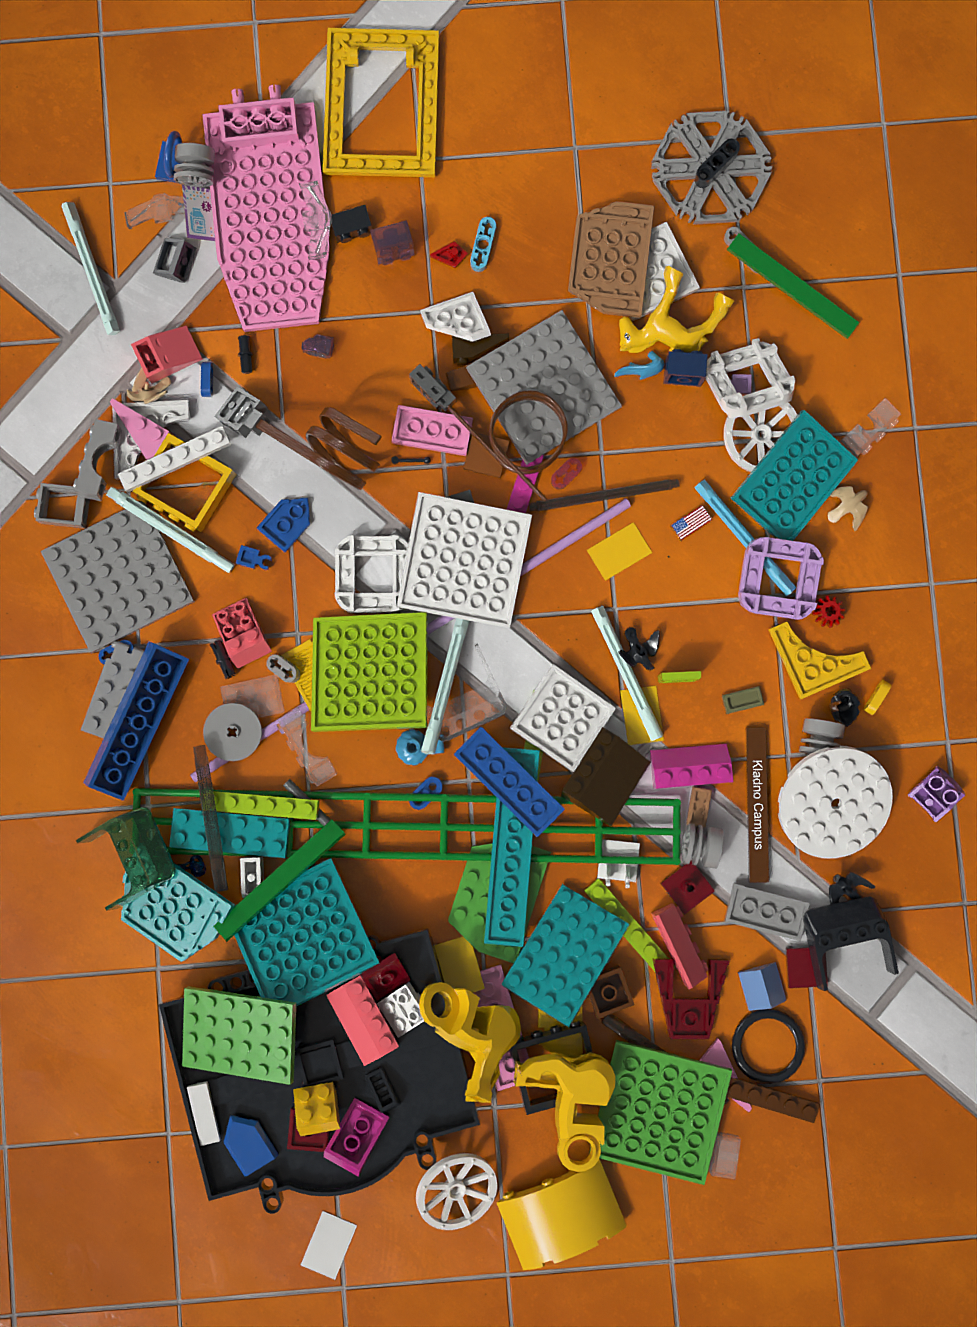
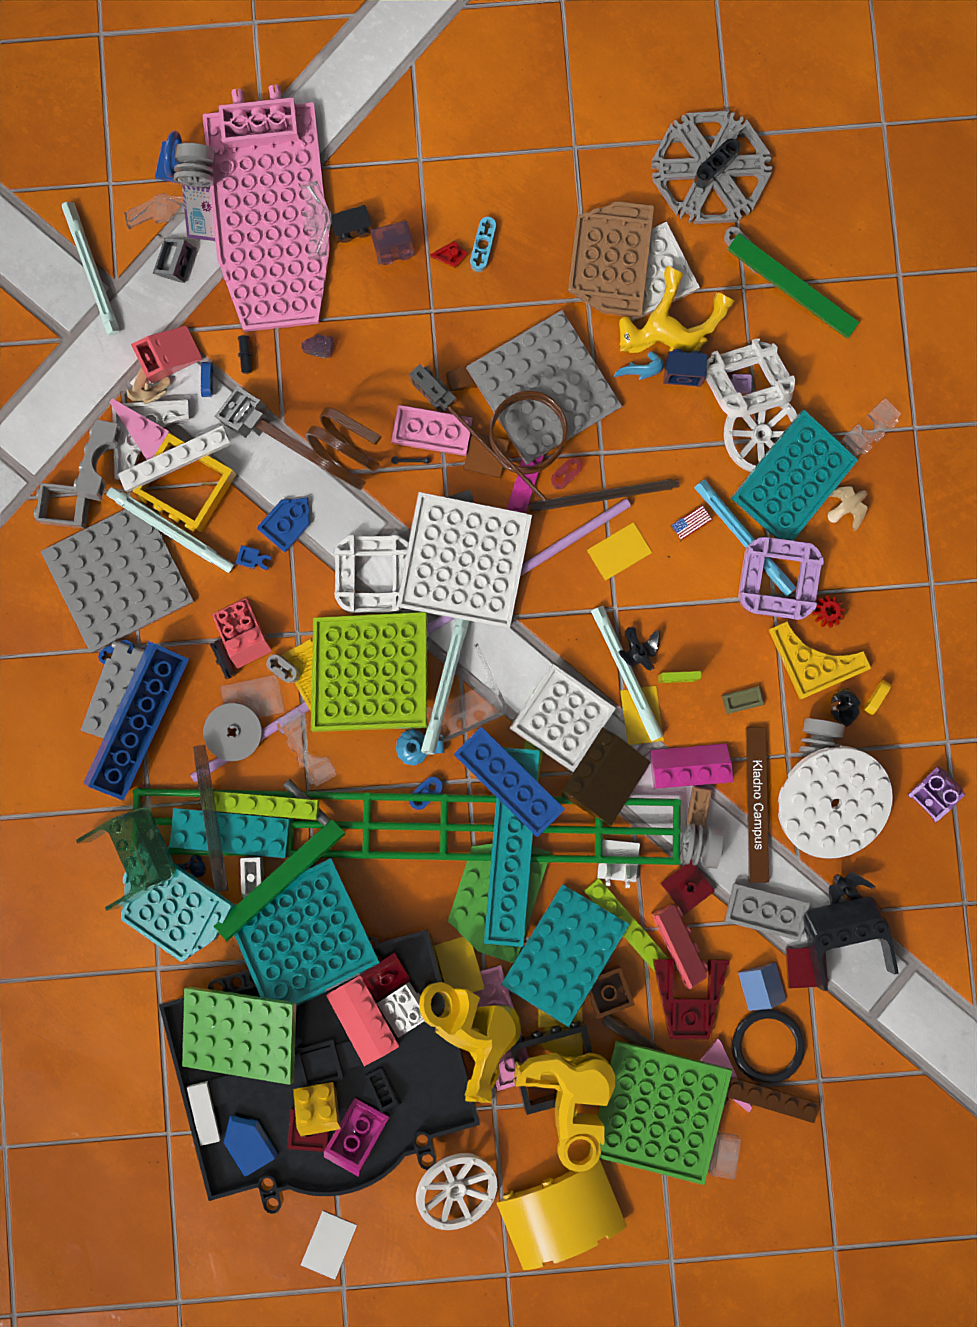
(343, 52): yellow plate -> none
(457, 318): white plate -> none
(469, 351): dark brown slope -> none

